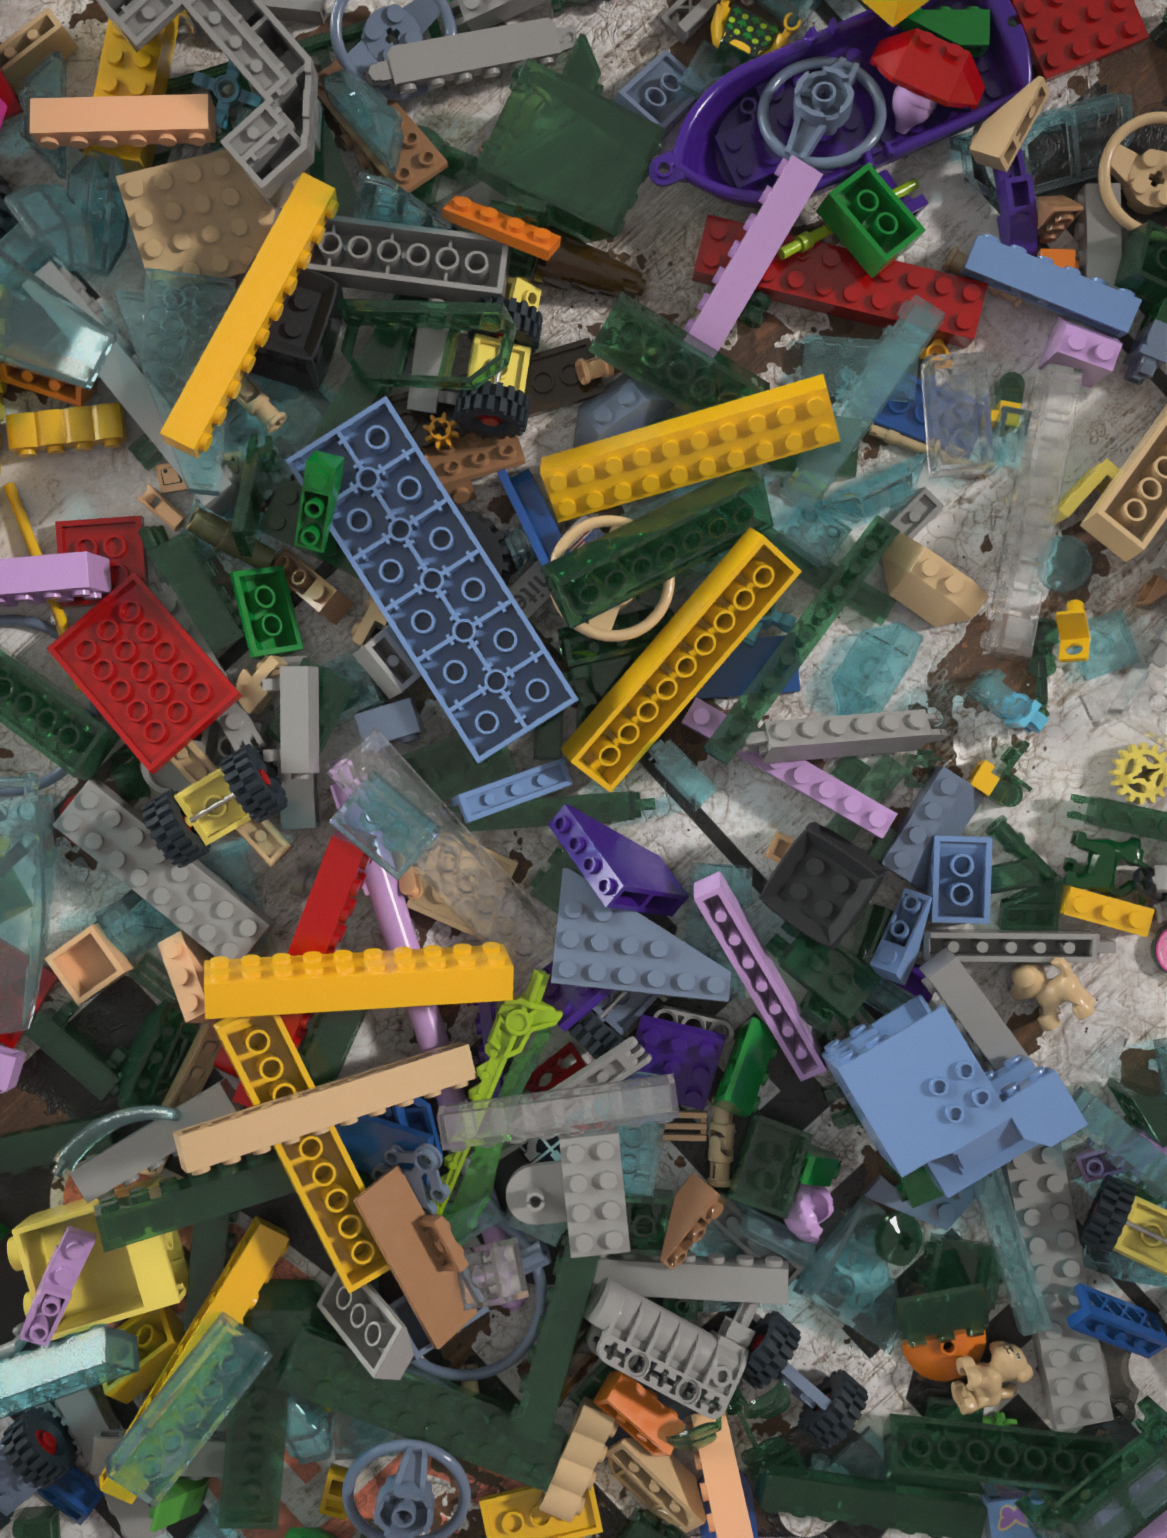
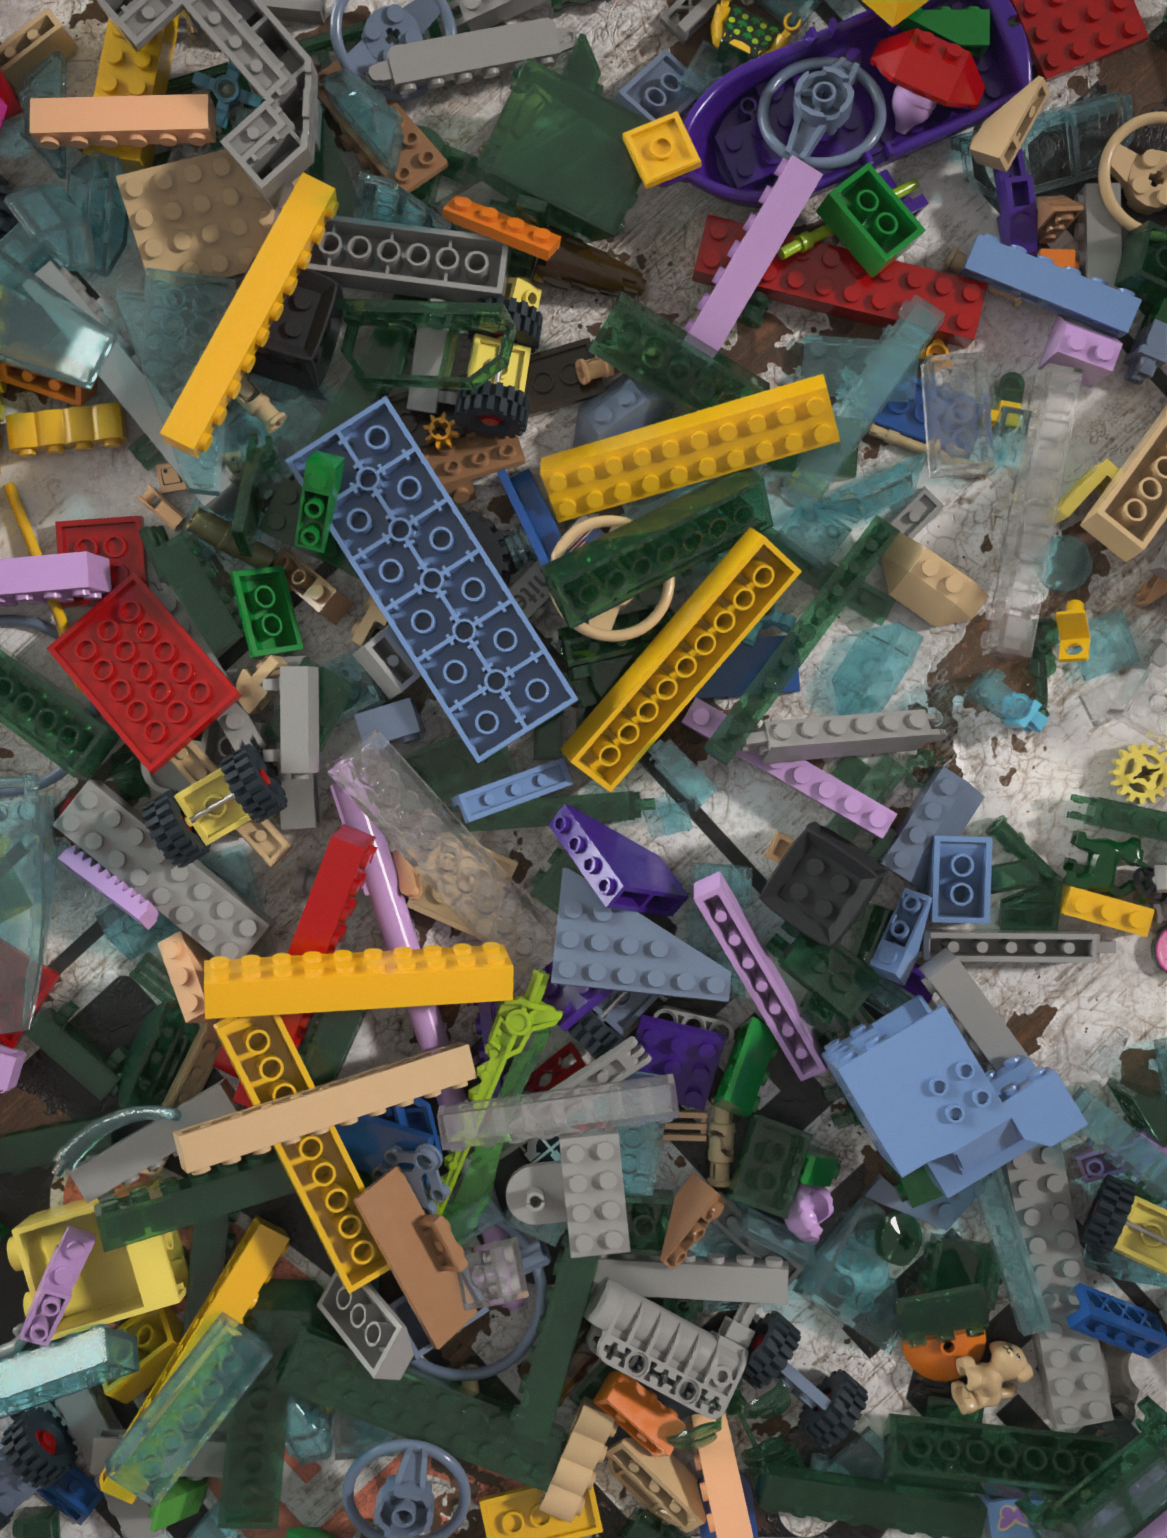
(88, 964): light nougat piece -> none
(109, 886): none -> lavender gear
(332, 1495): yellow brick -> none
(385, 825): clear light blue slope -> none
(661, 150): none -> yellow tile
(675, 818): none -> clear light blue tile
(992, 787): leg -> none
(999, 1419): bright green plant -> none
(1009, 759): clear green bracket -> none
(1030, 981): tan animal -> none

